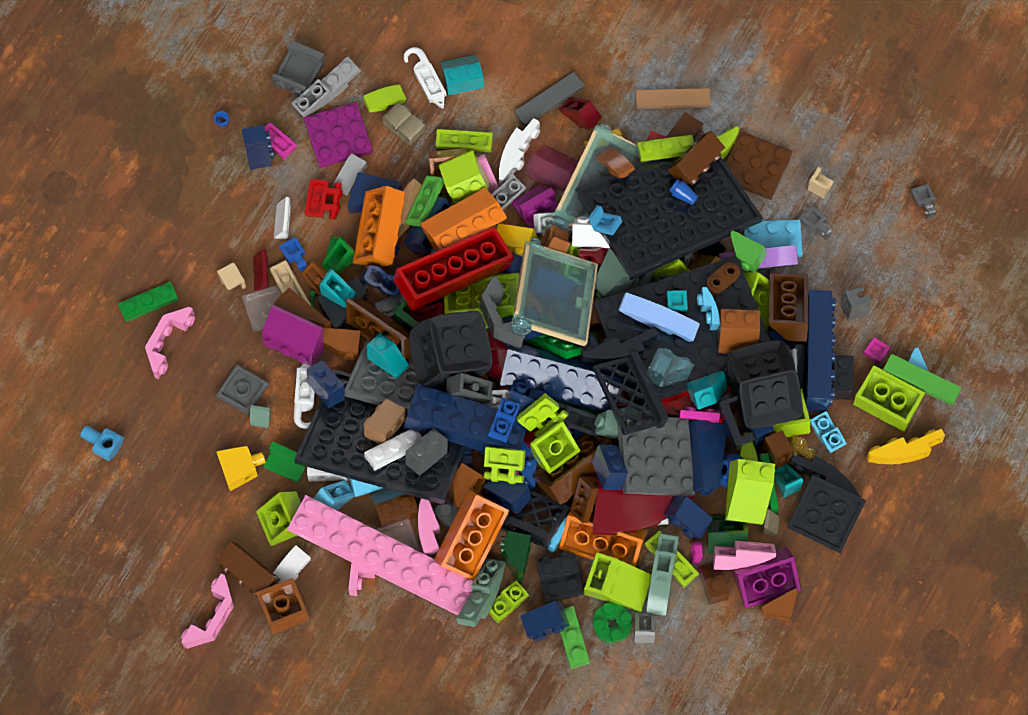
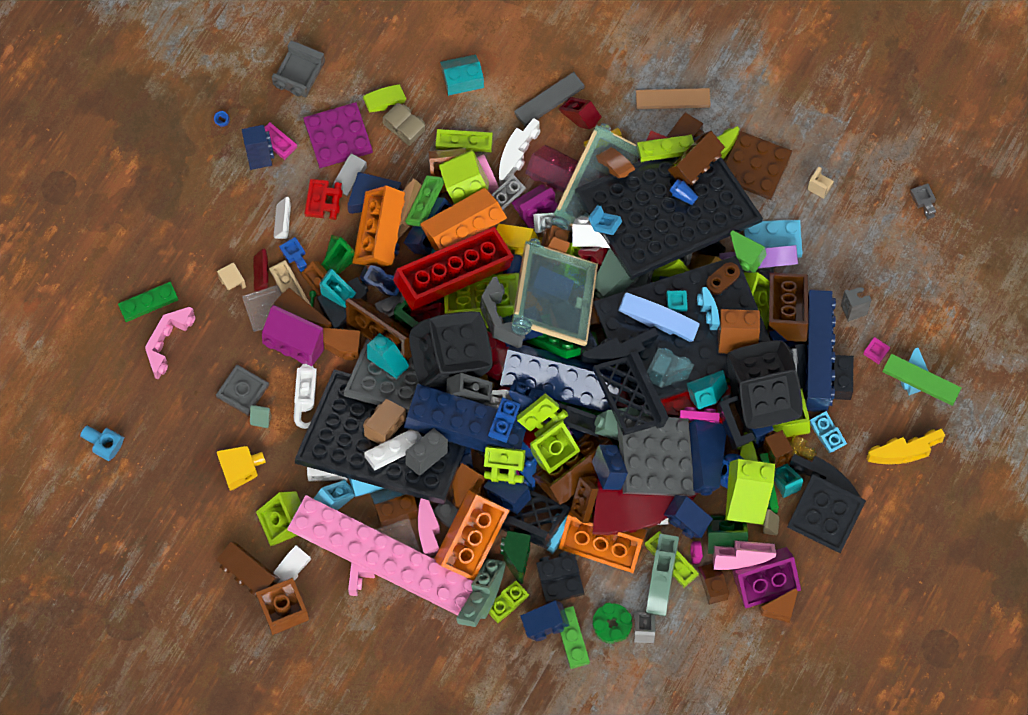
(195, 636): bright pink slope -> none
(283, 462): green panel -> none
(325, 384): dark blue brick -> none
(327, 89): light grey slope -> none
(427, 77): white plate -> none
(617, 582): lime slope -> none
(816, 221): flat silver plate -> none
(888, 398): lime slope -> none

